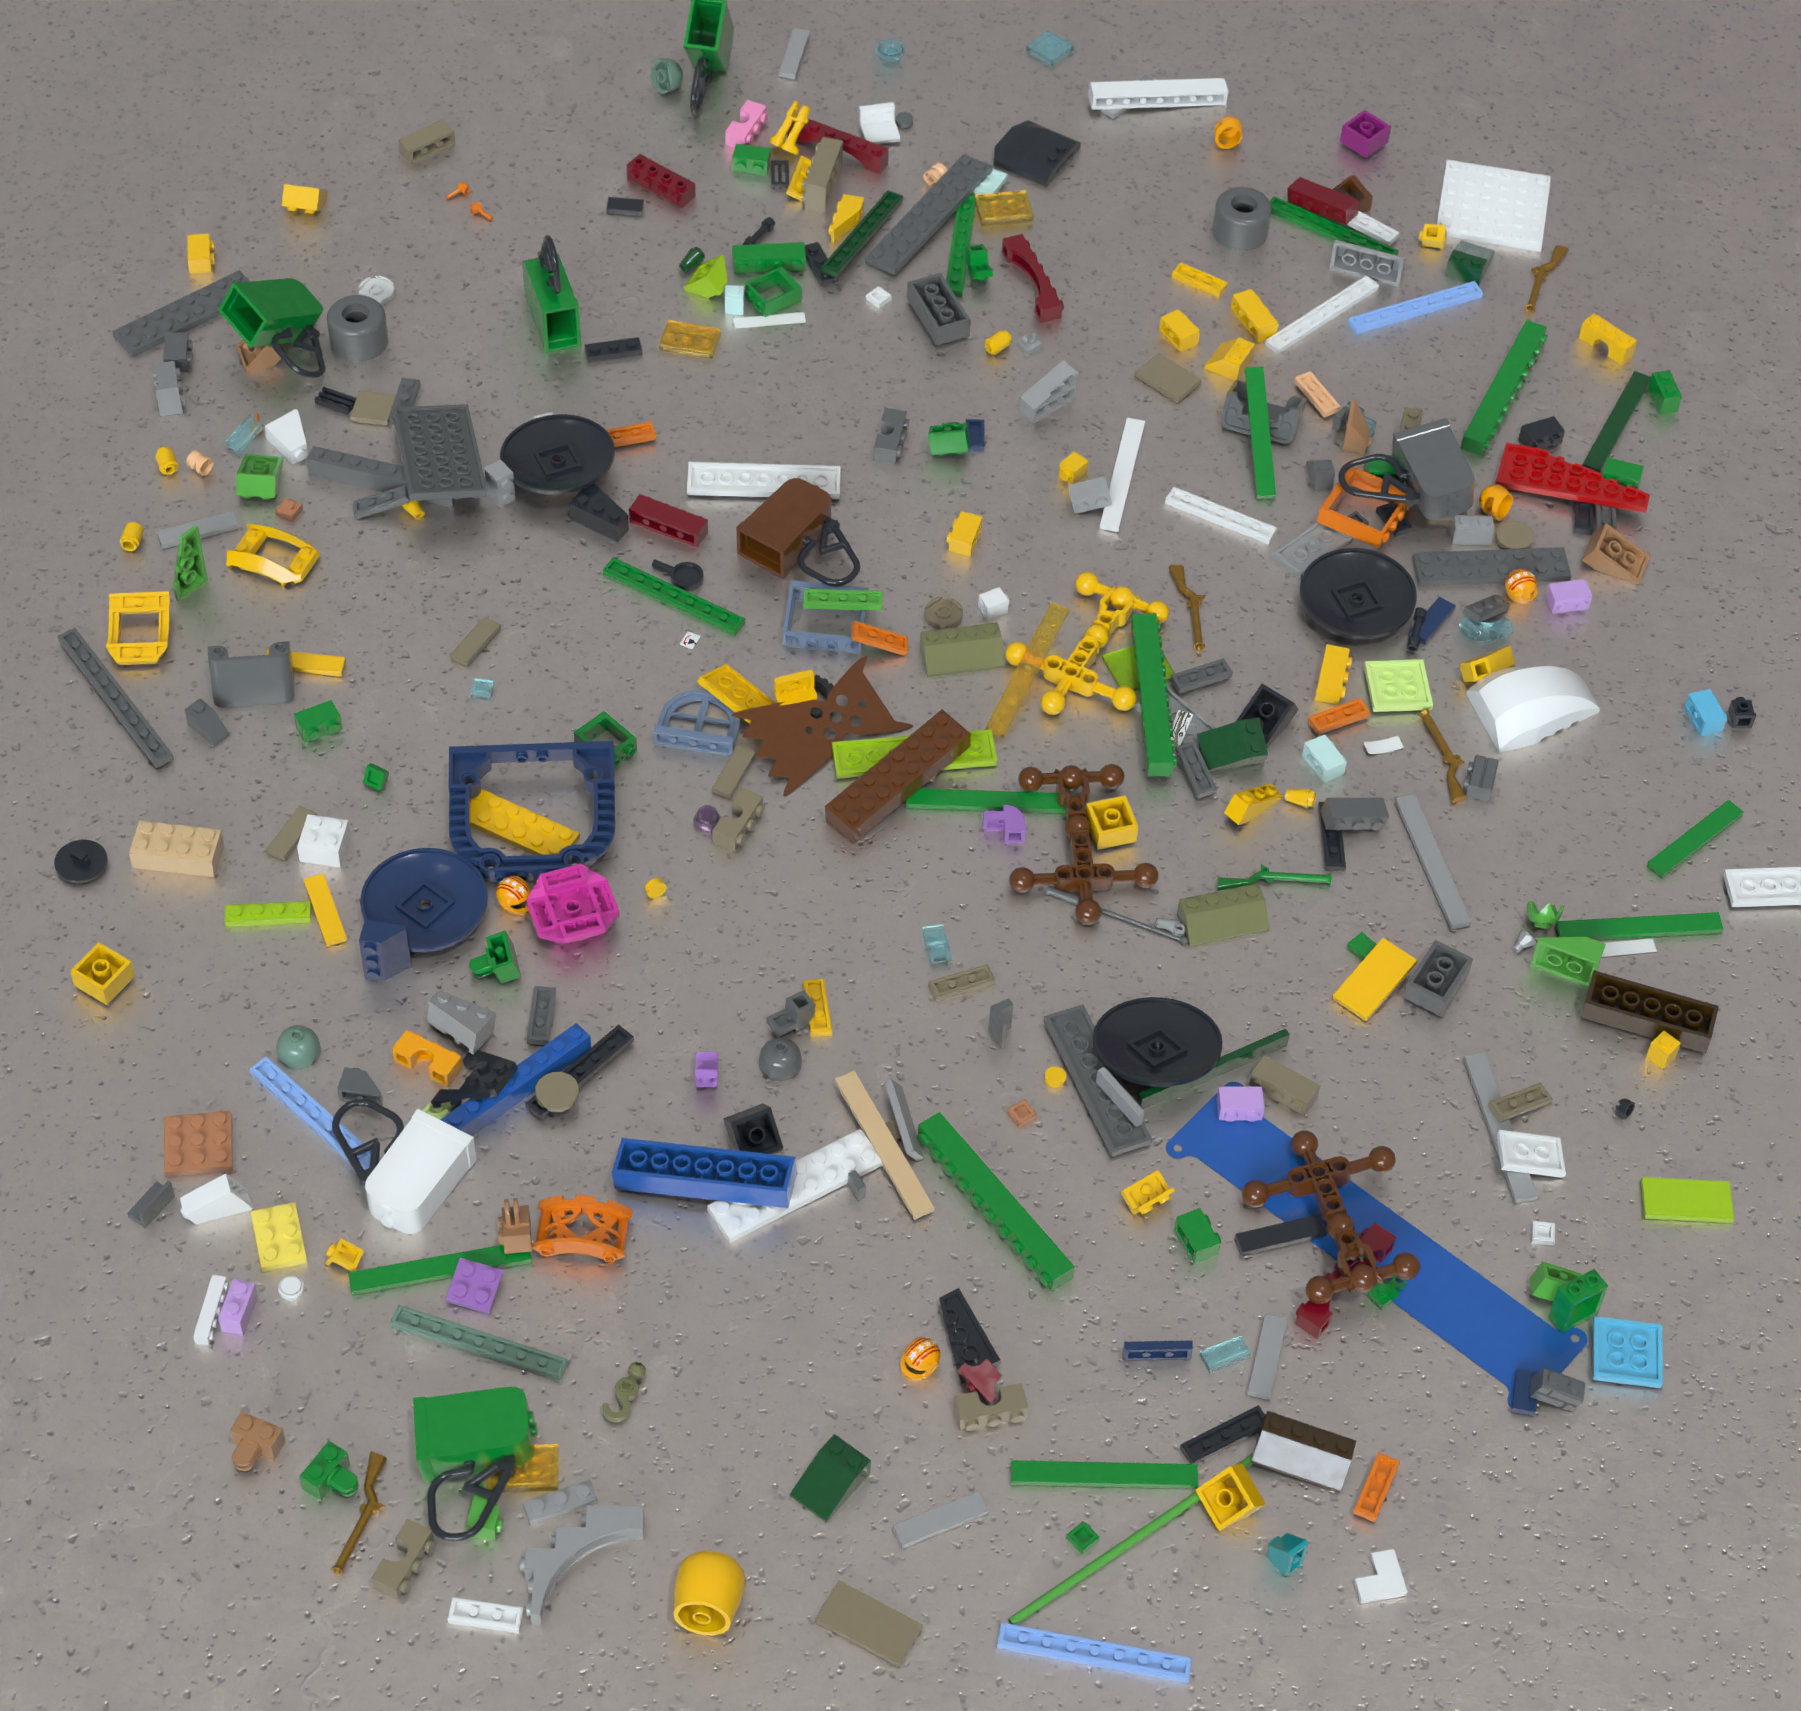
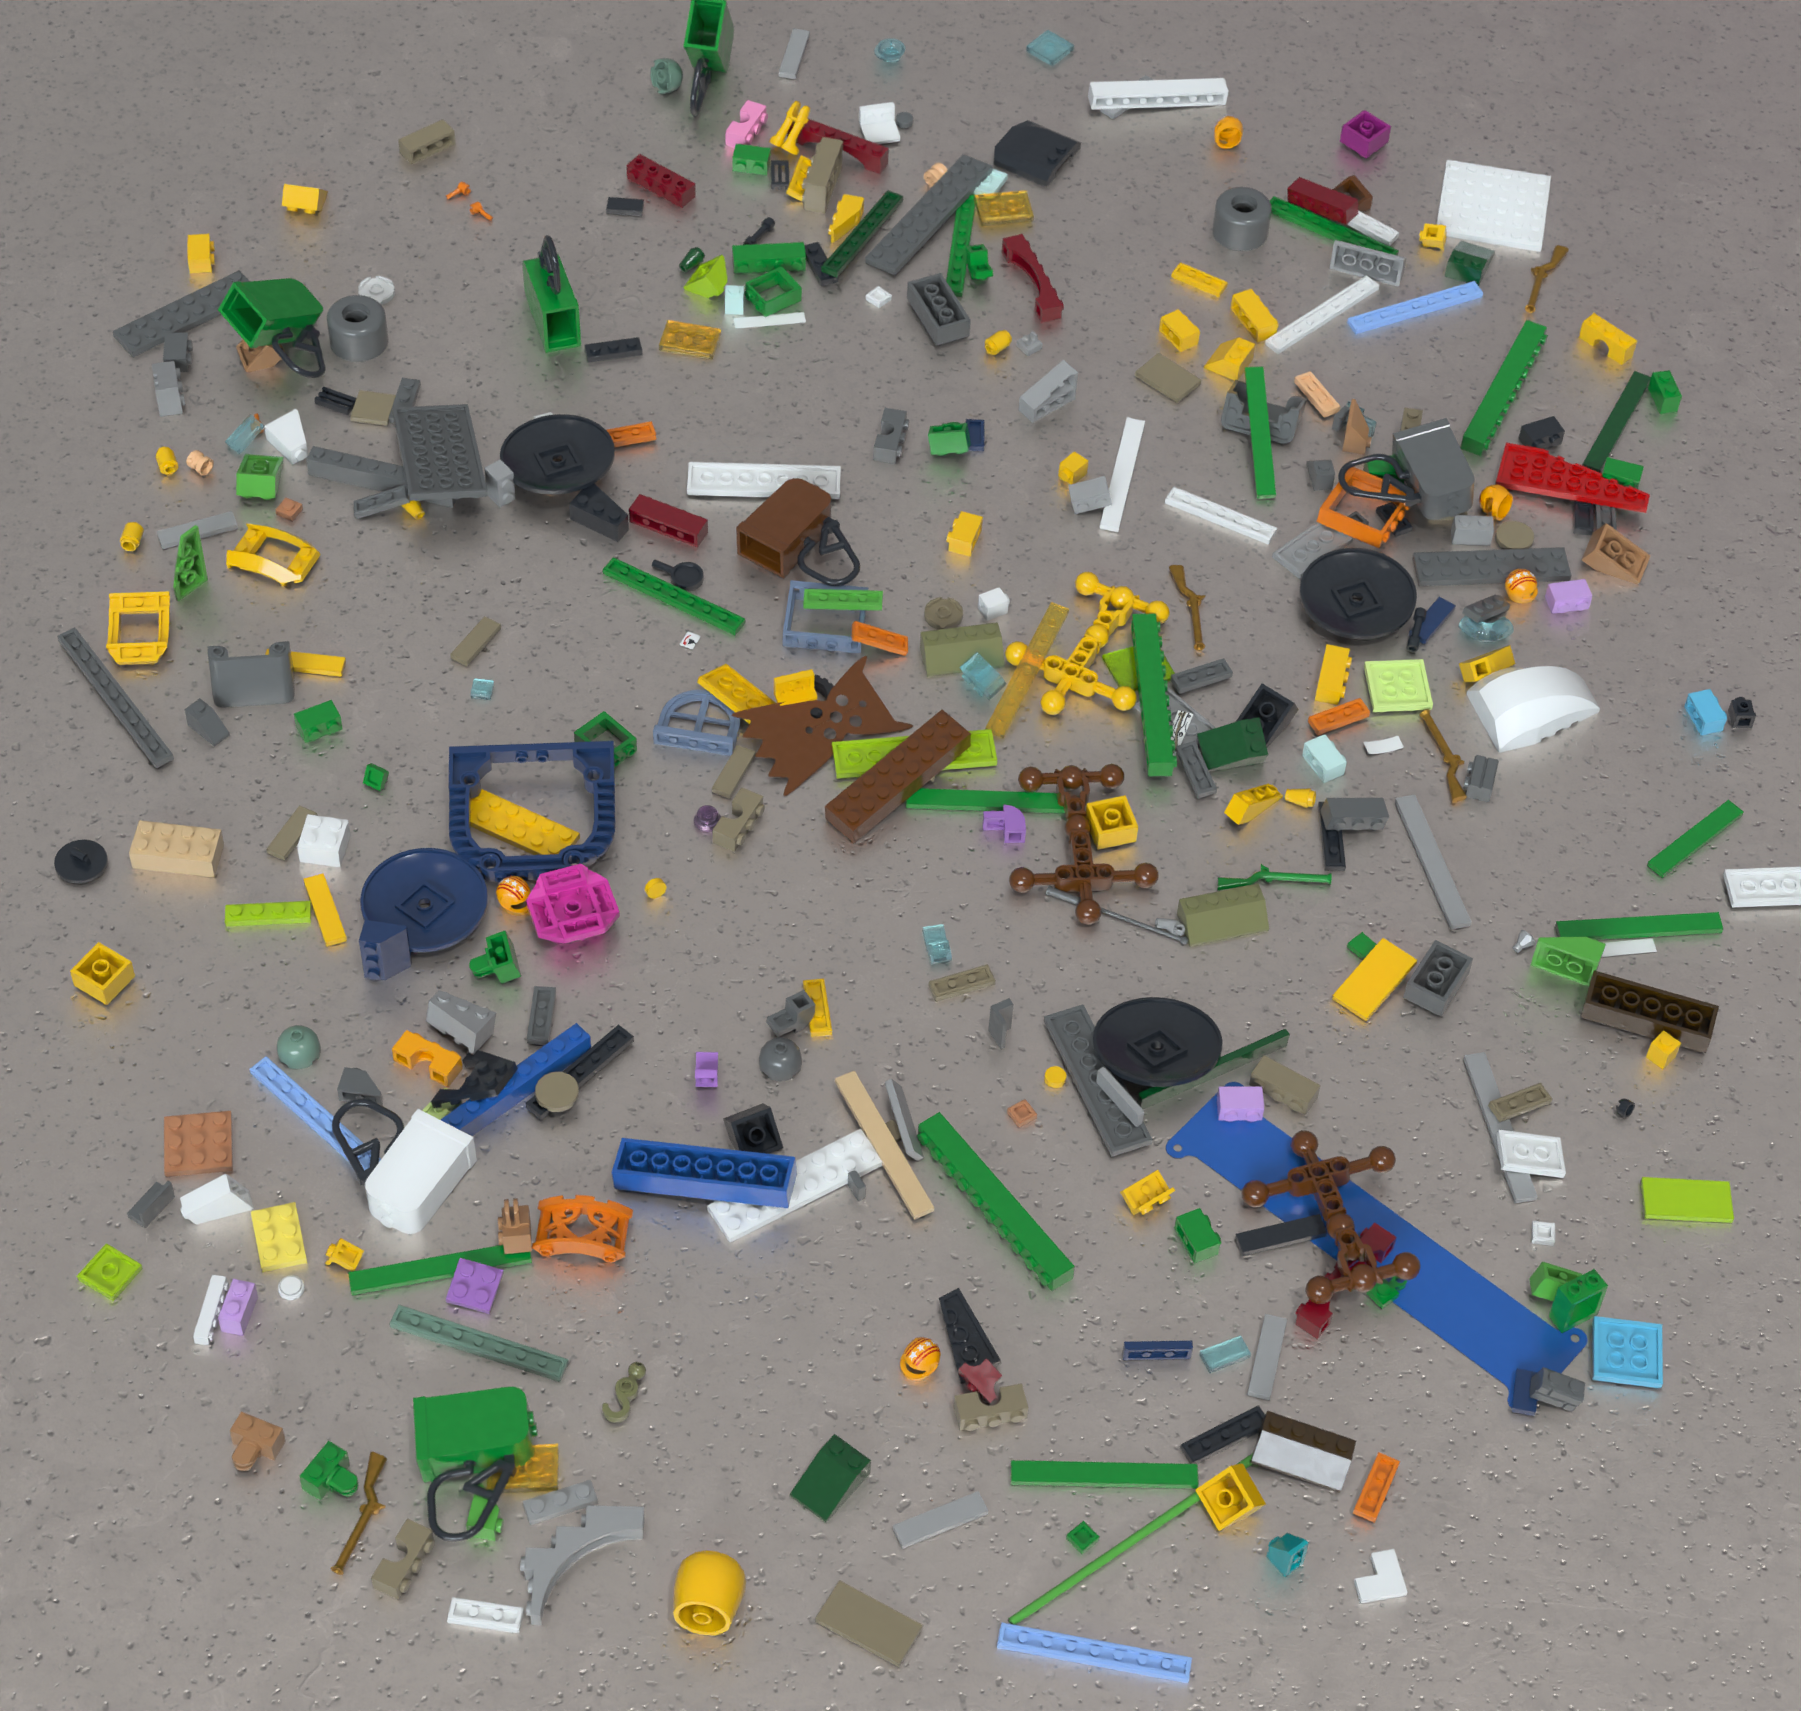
(109, 1272): none -> lime tile
(982, 676): none -> clear light blue brick
(1545, 917): bright green piece -> none

